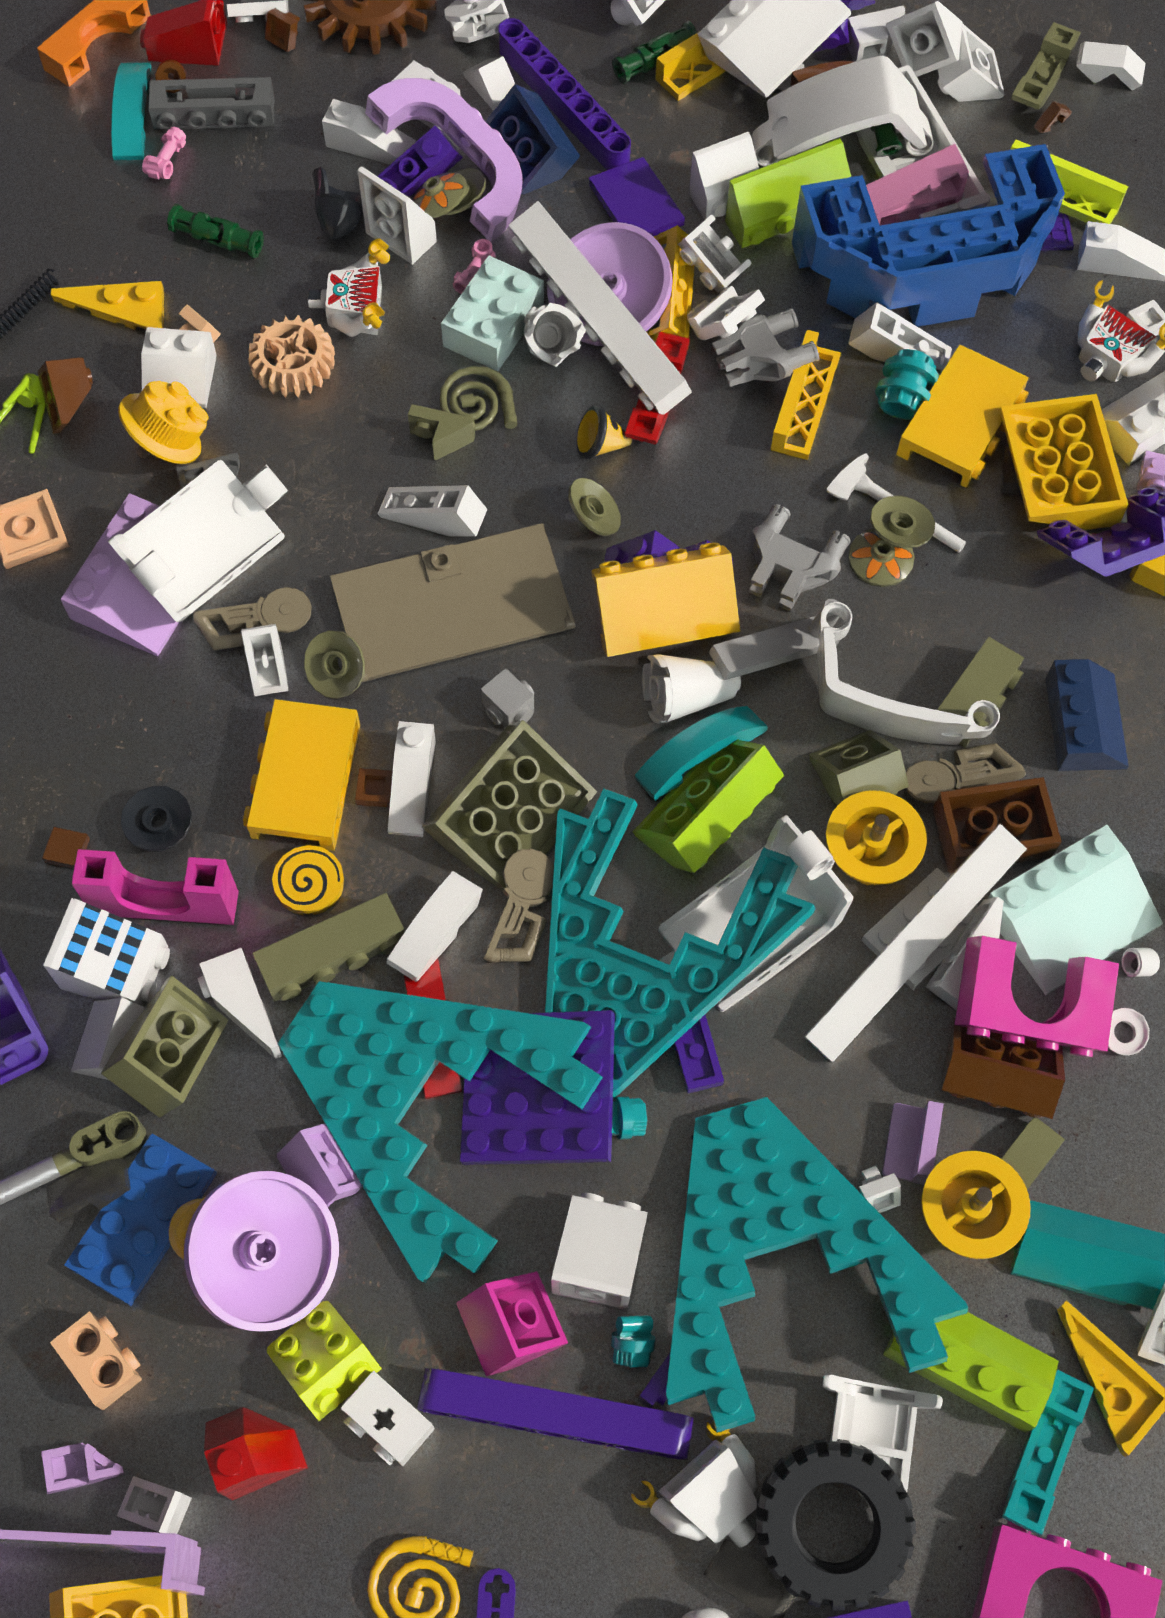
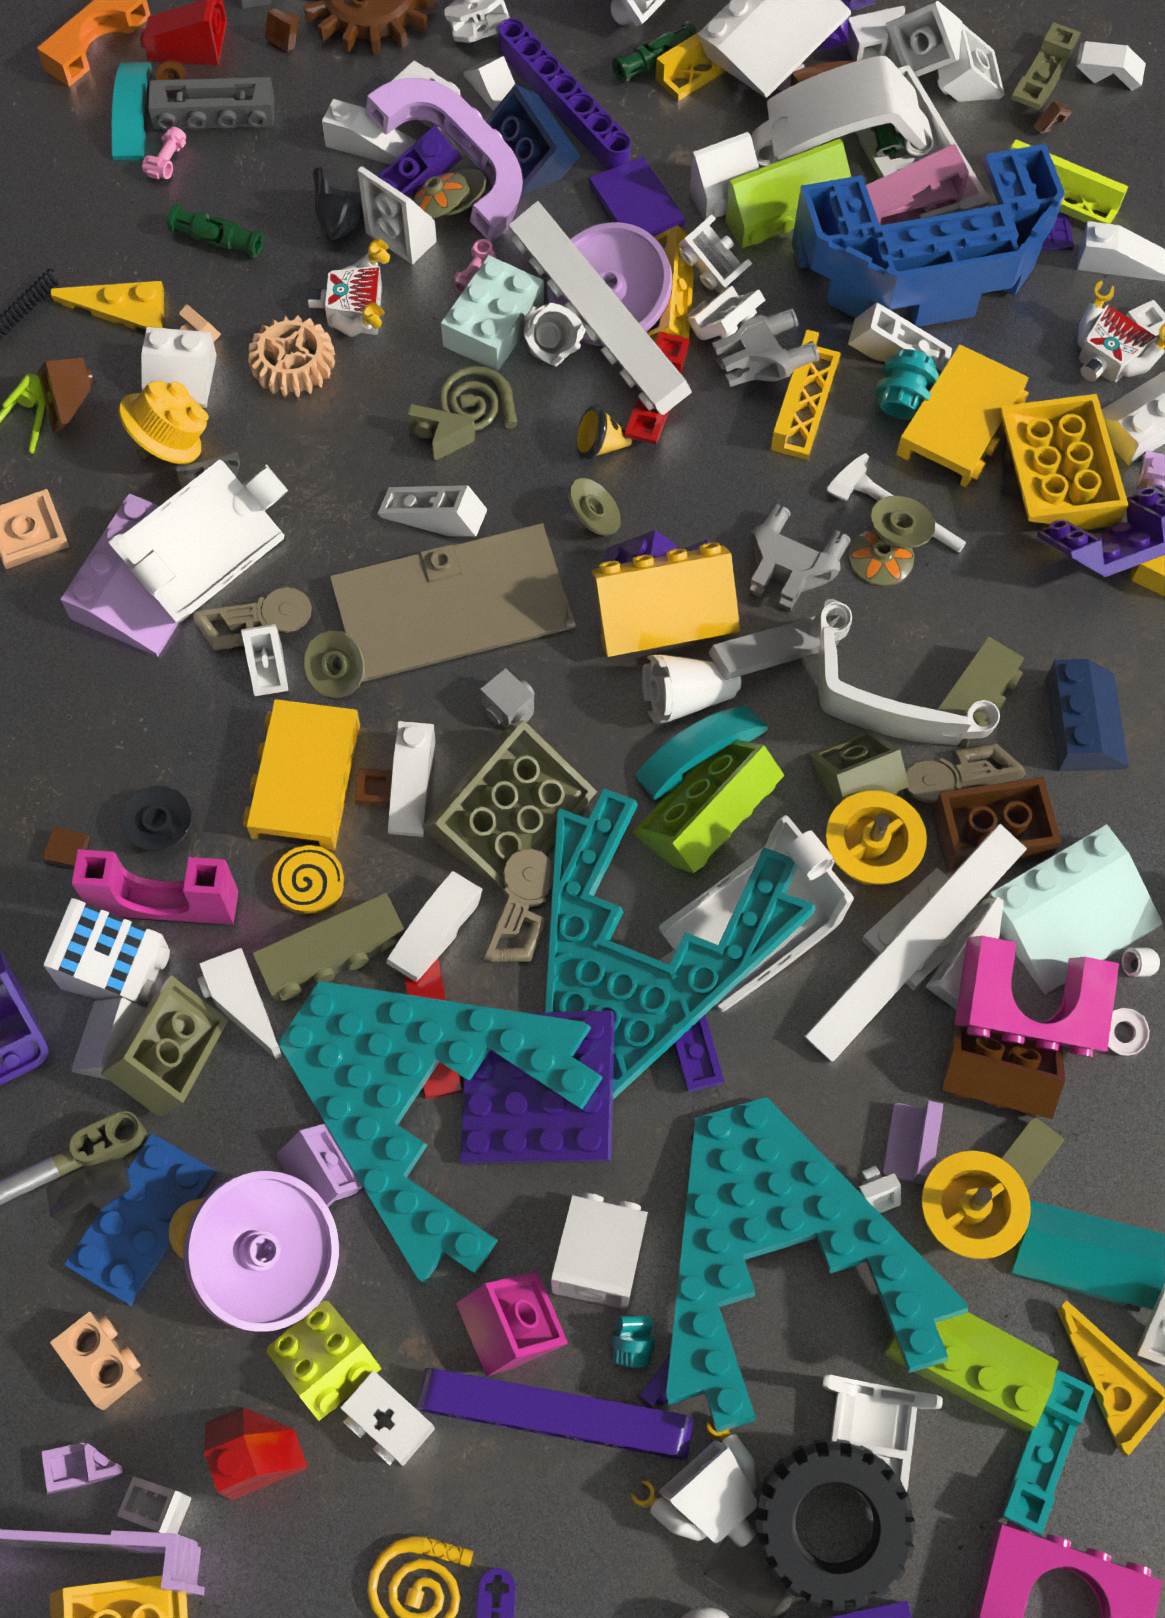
(244, 11): white plate -> none
(628, 1117): teal piece -> none

